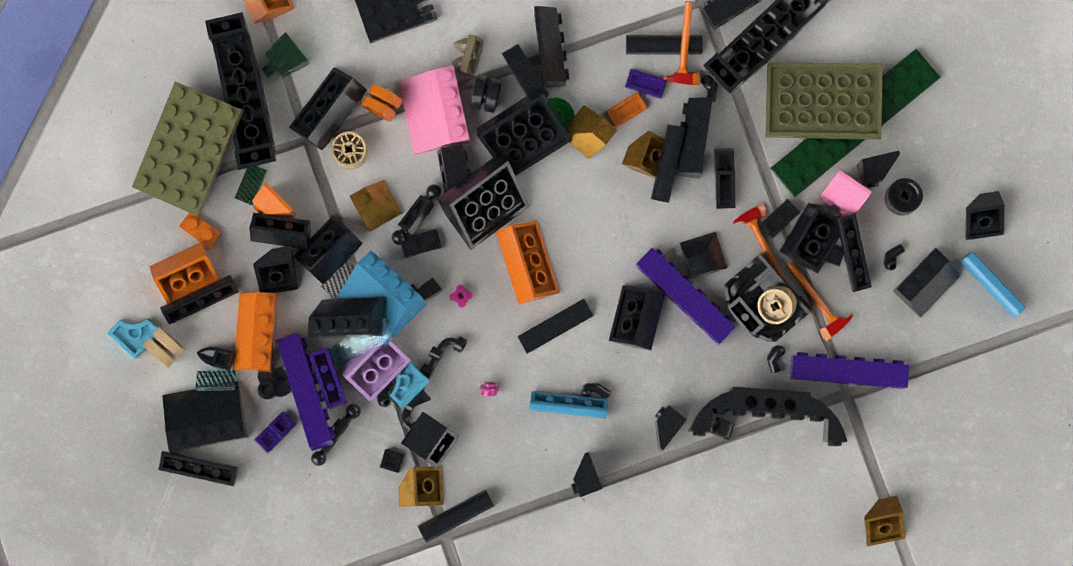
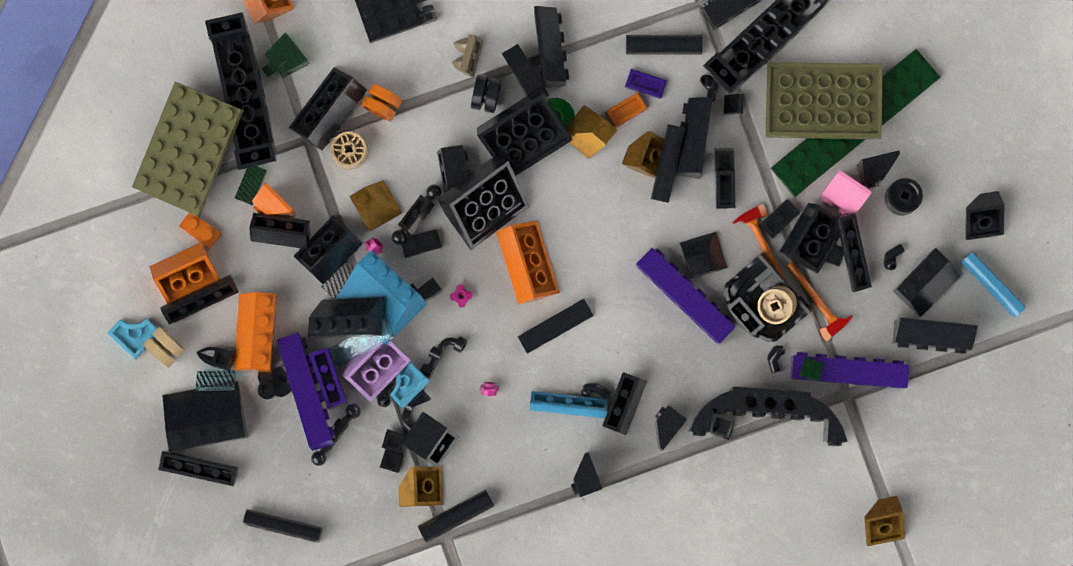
(275, 432): dark purple slope -> none
(276, 271): black slope -> none
(282, 526): none -> black brick
(374, 245): none -> dark pink plate
(393, 440): none -> black plate
(434, 110): bright pink slope -> none
(624, 403): none -> black brick
(636, 317): black slope -> none
(682, 76): orange piece -> none
(733, 104): none -> black plate
(811, 369): none -> dark green slope
(934, 335): none -> black slope

